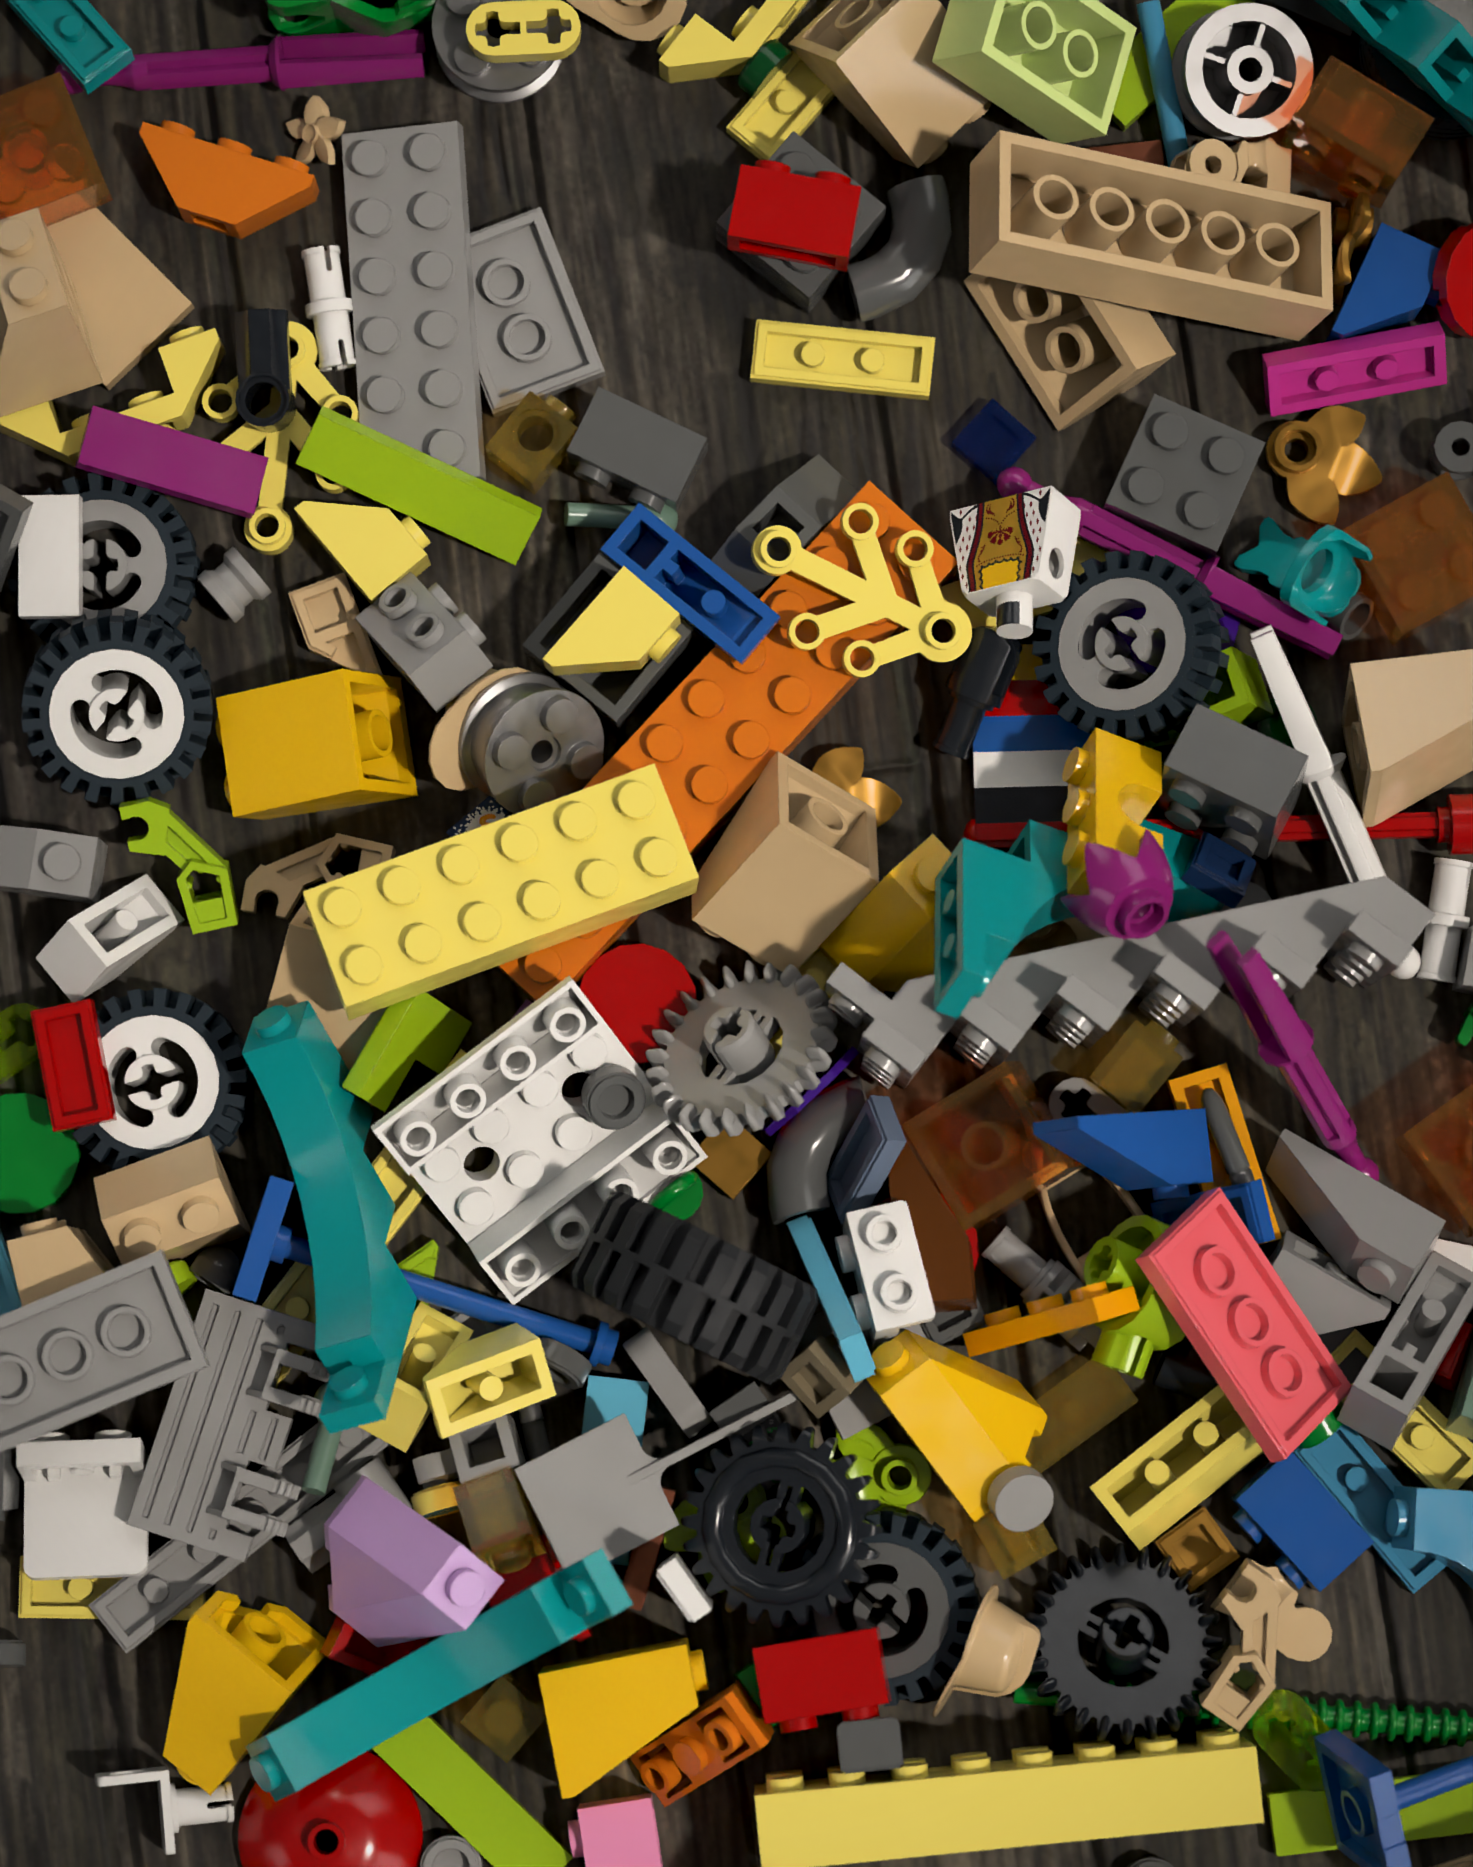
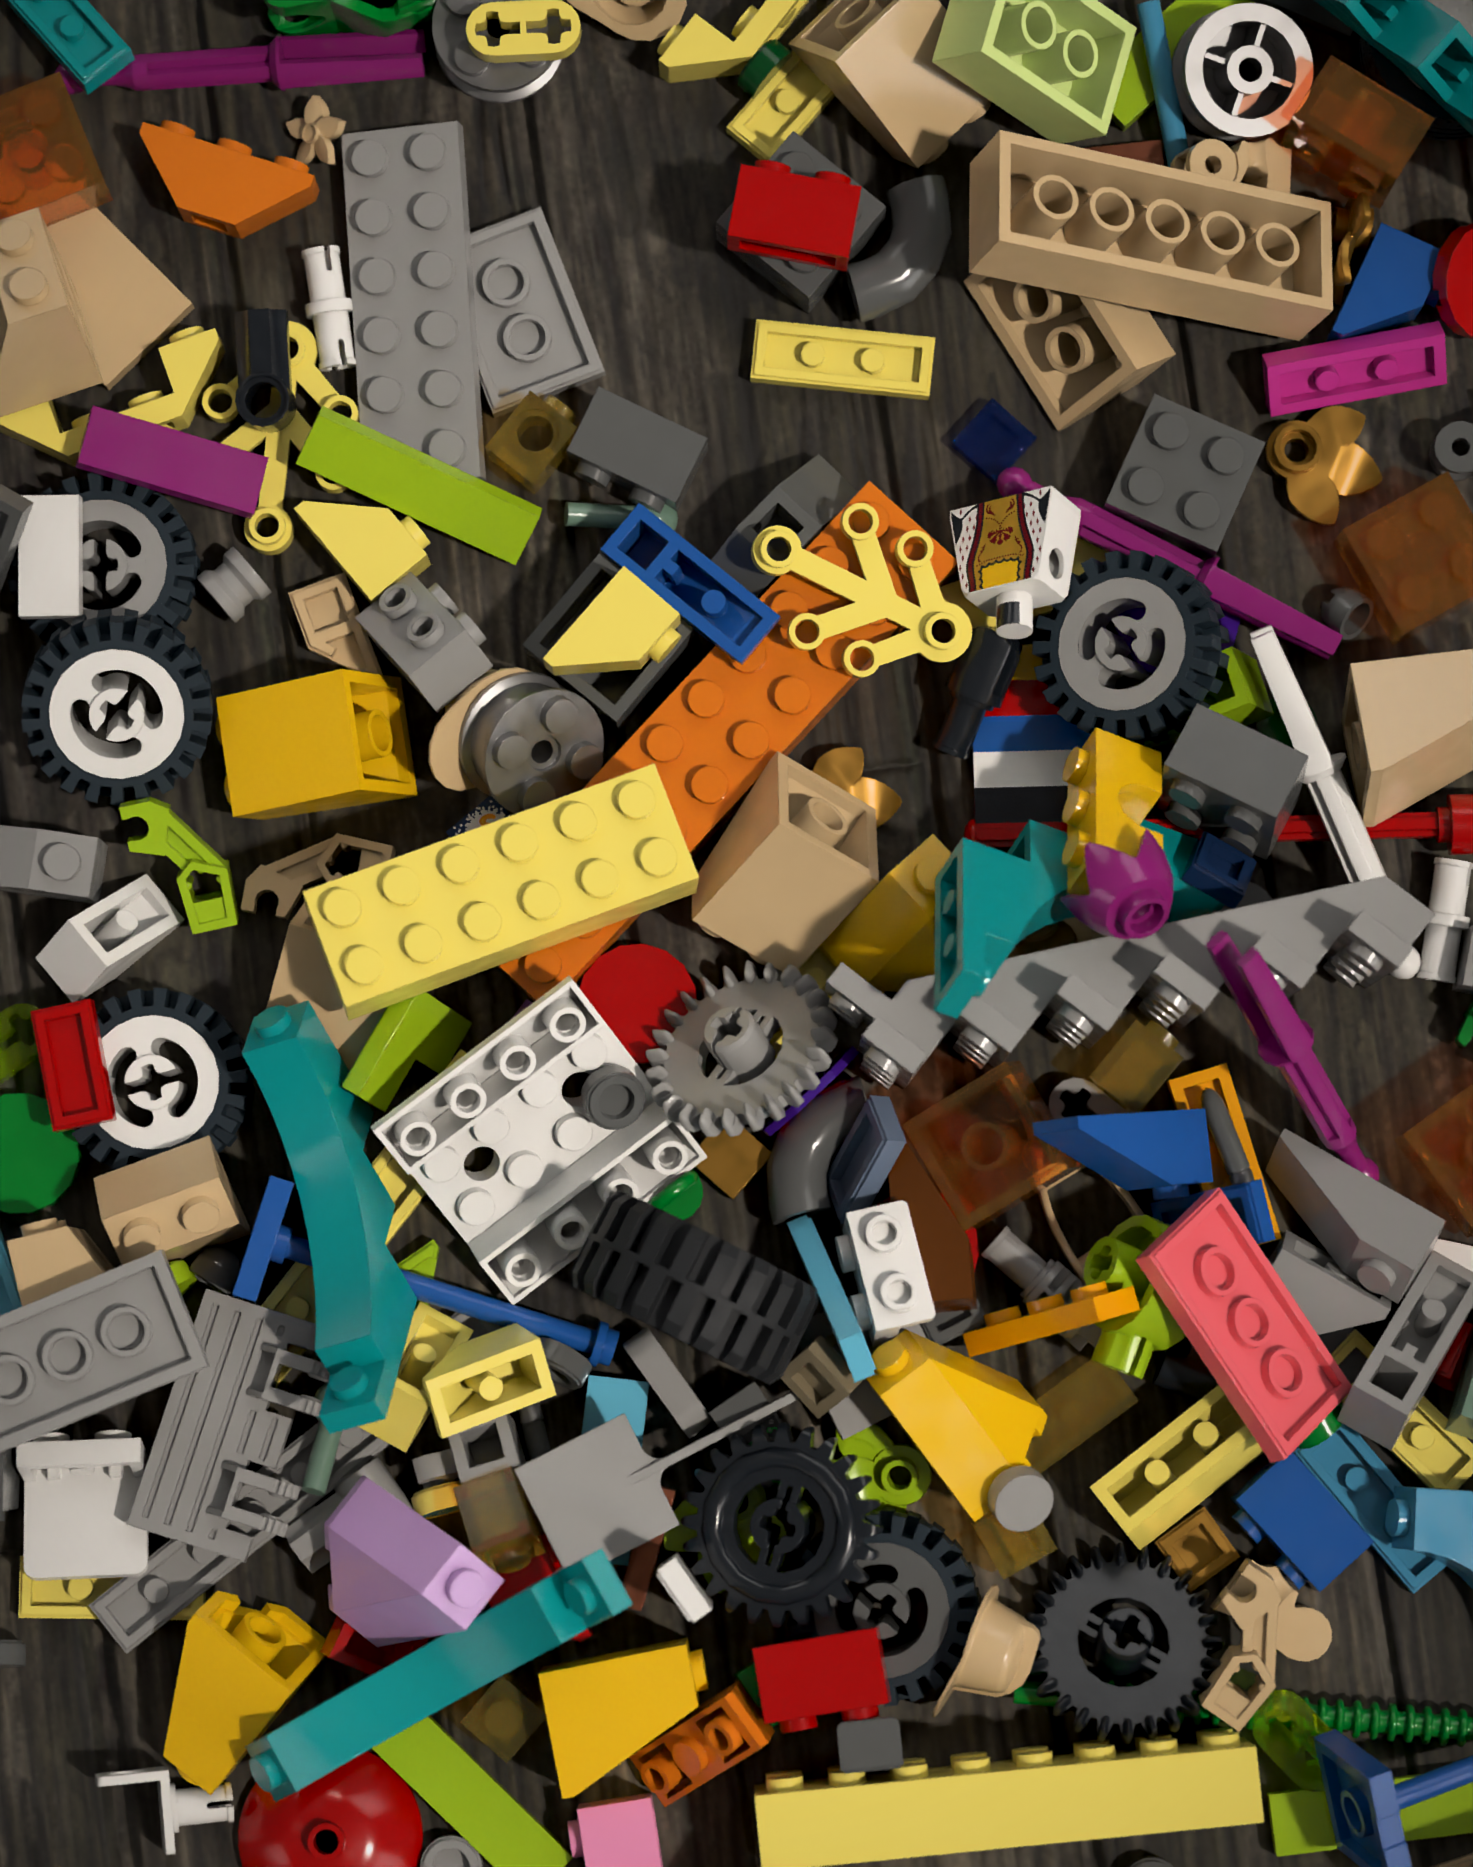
(1311, 574): teal hair -> none

